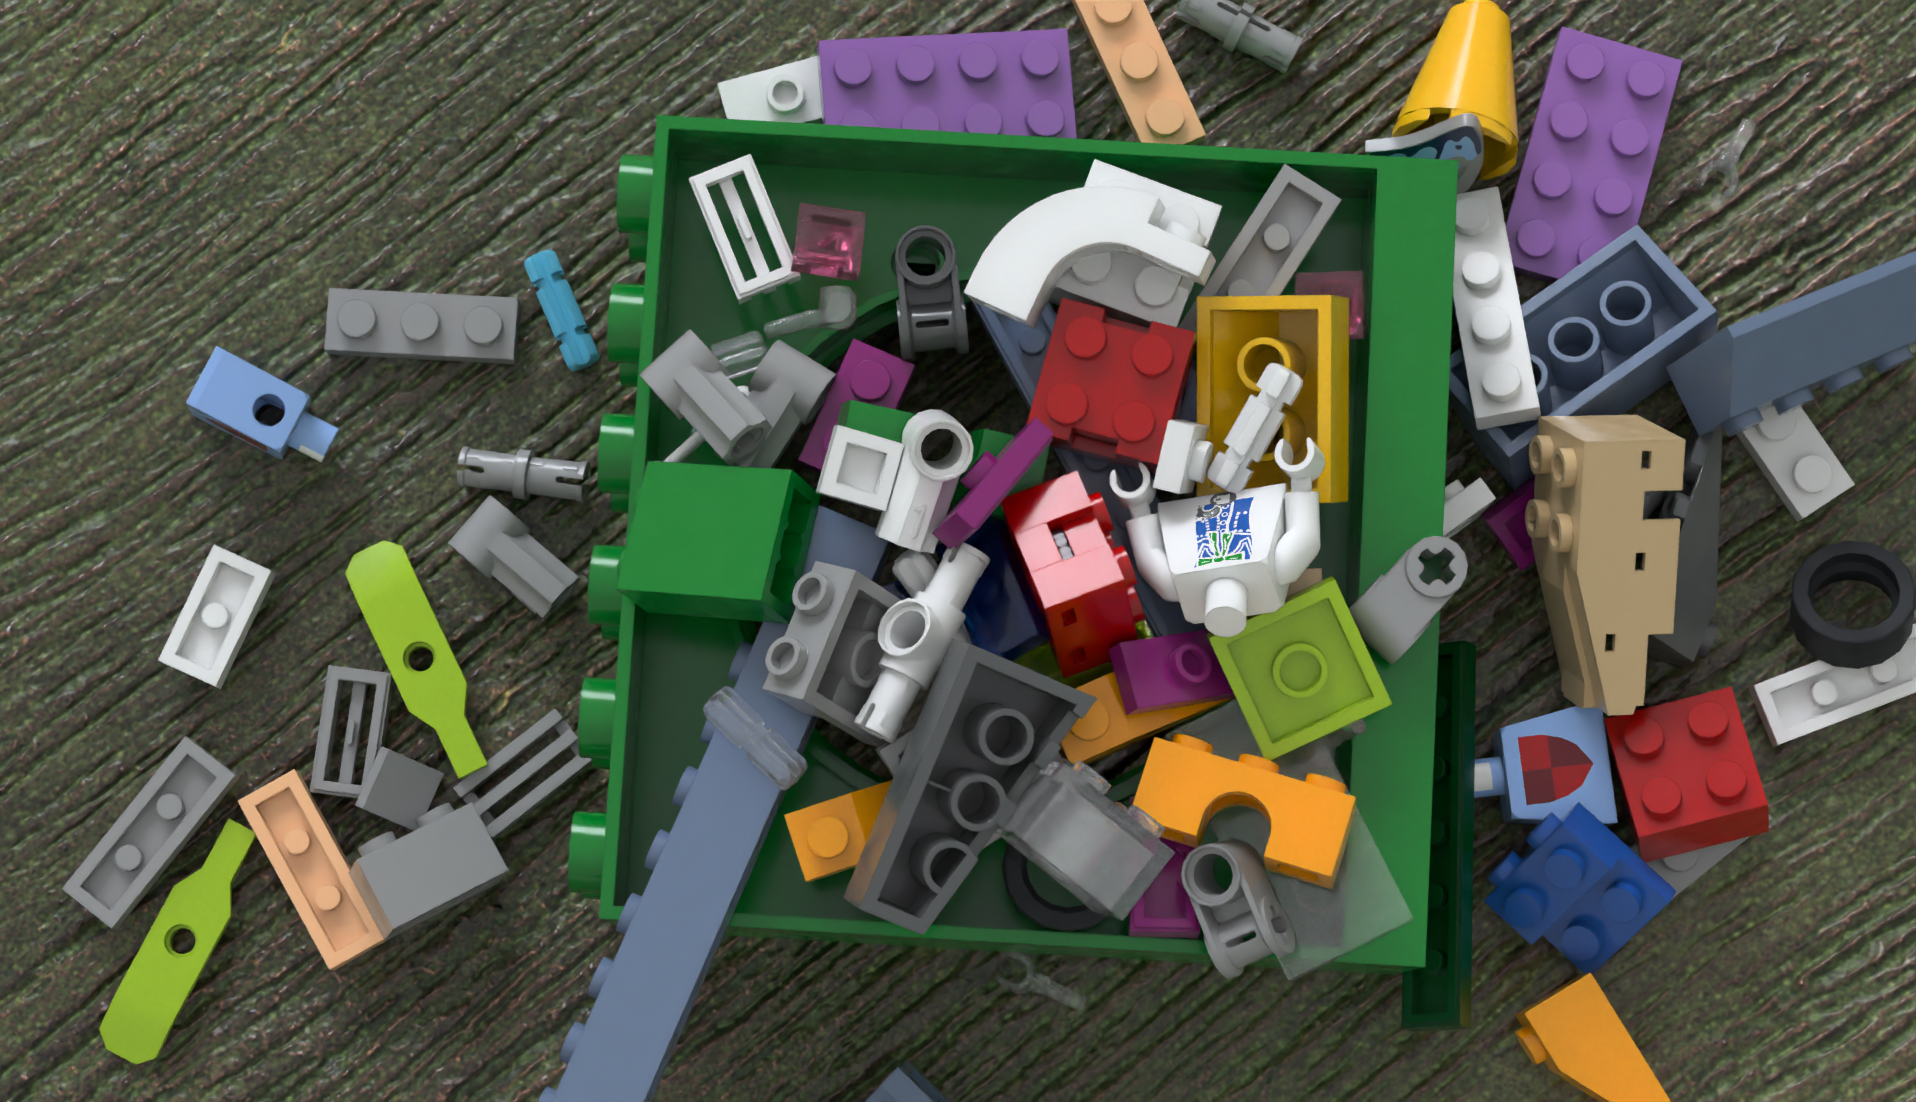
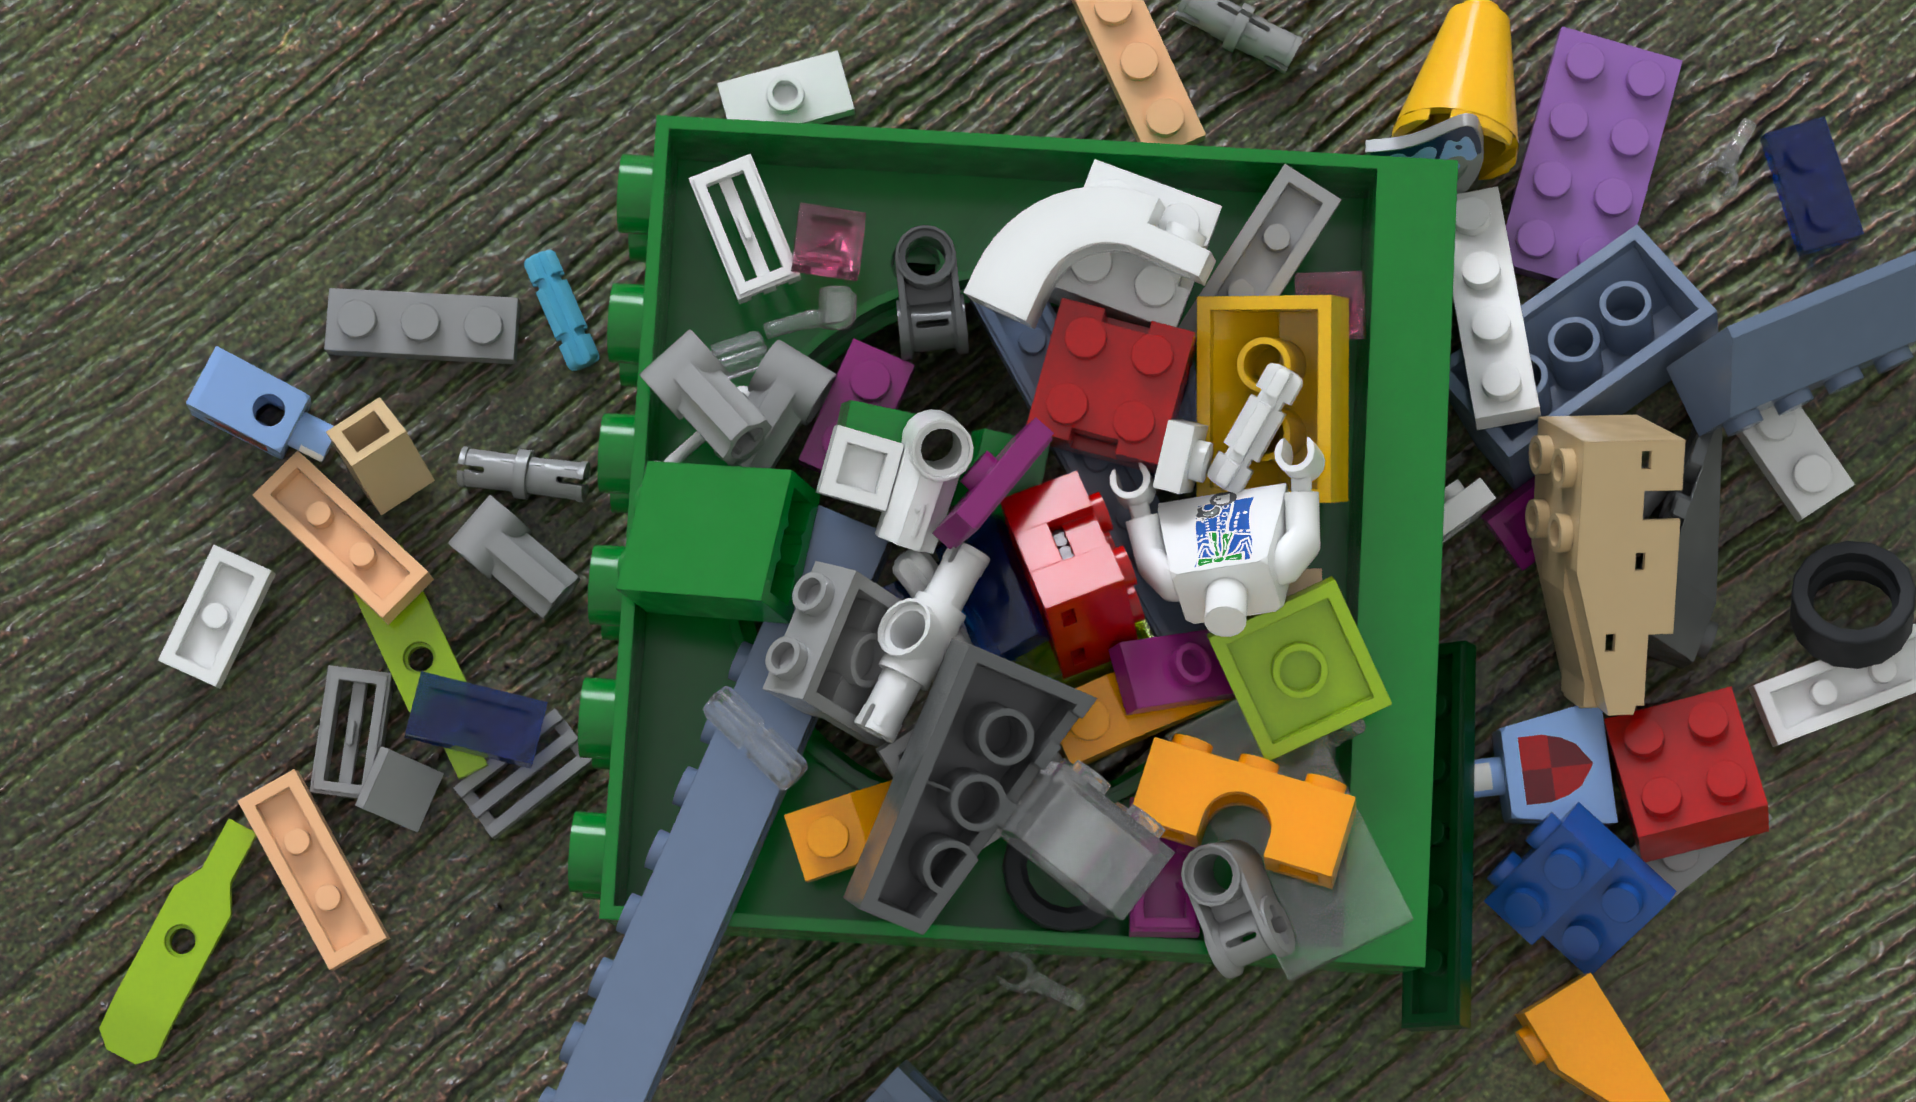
(150, 833): light grey plate -> none
(343, 537): none -> light nougat plate
(380, 456): none -> tan brick
(426, 869): light grey brick -> none
(476, 719): none -> clear blue plate
(951, 83): medium lavender plate -> none
(1401, 605): light grey piece -> none
(1811, 186): none -> clear blue plate

